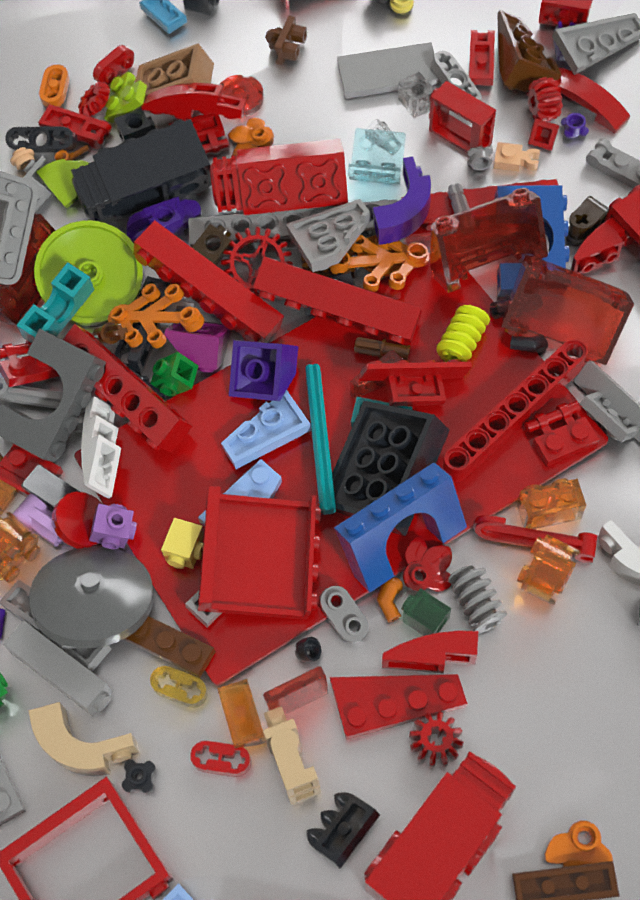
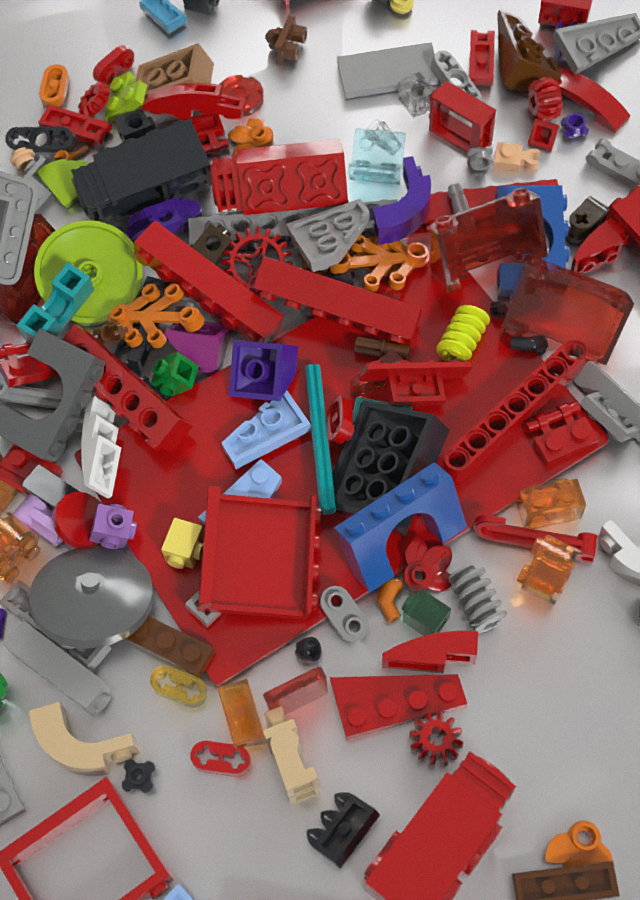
(340, 420): none -> red plate

